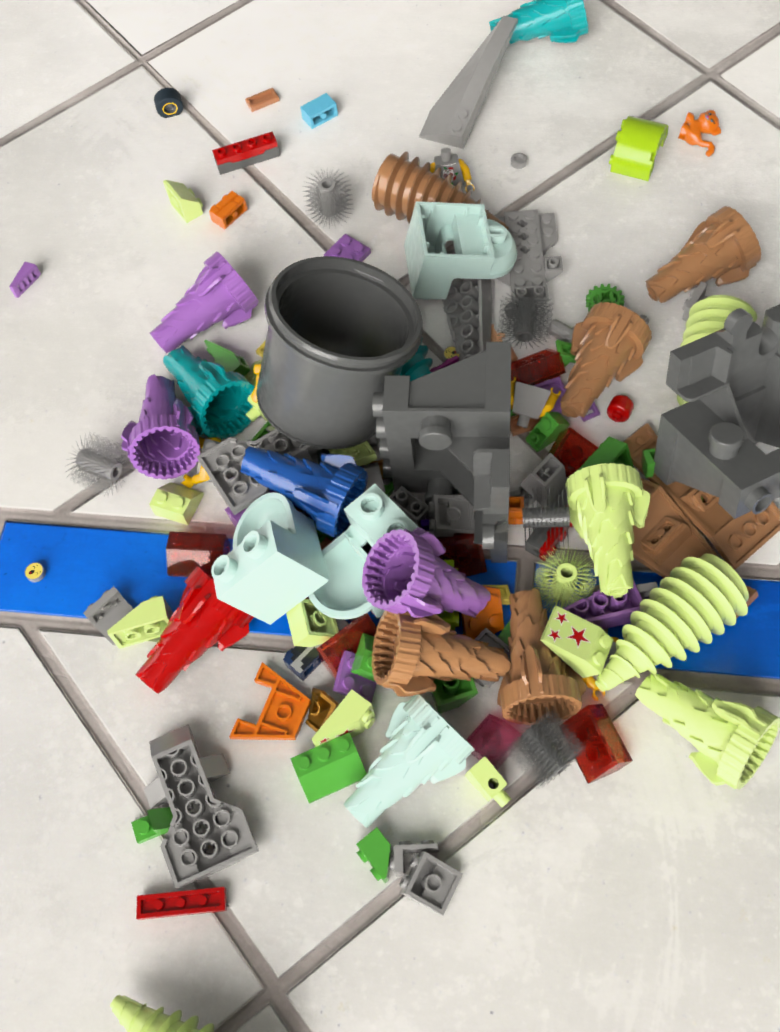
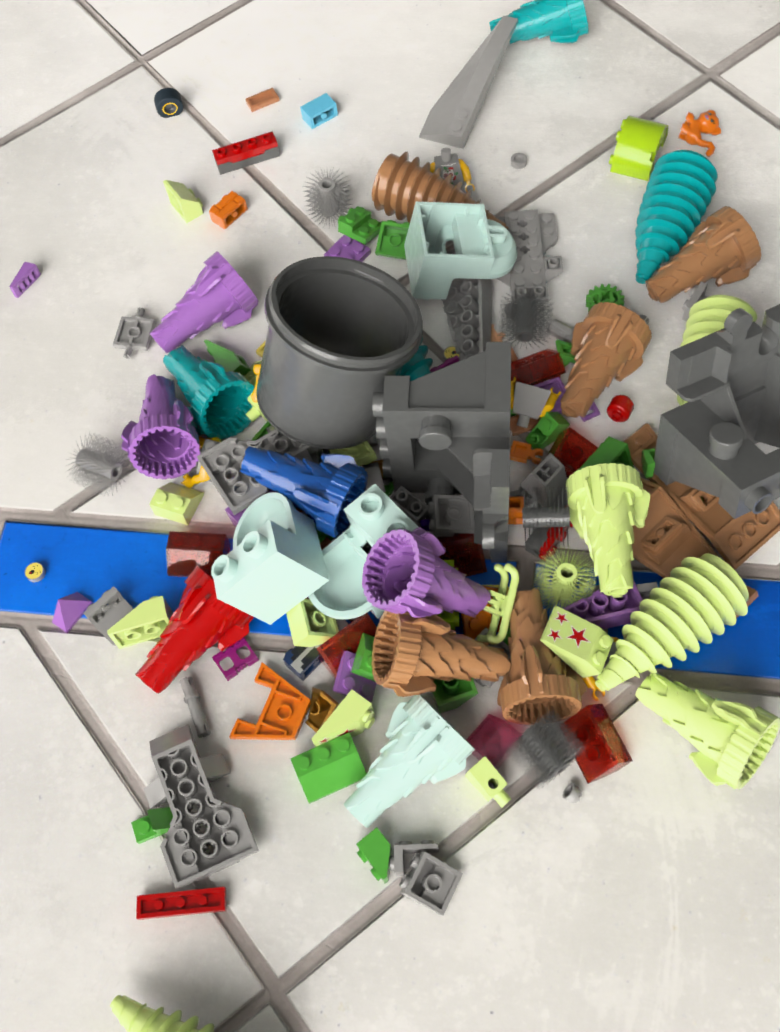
(70, 610): none -> medium lavender slope
(134, 333): none -> light grey plate
(192, 699): none -> light grey pin
(239, 664): none -> magenta piece
(359, 225): none -> bright green plate
(392, 239): none -> bright green plate
(501, 605): none -> yellowish green piece
(522, 452): none -> orange plate
(572, 793): none -> light grey hinge
(672, 208): none -> teal cone

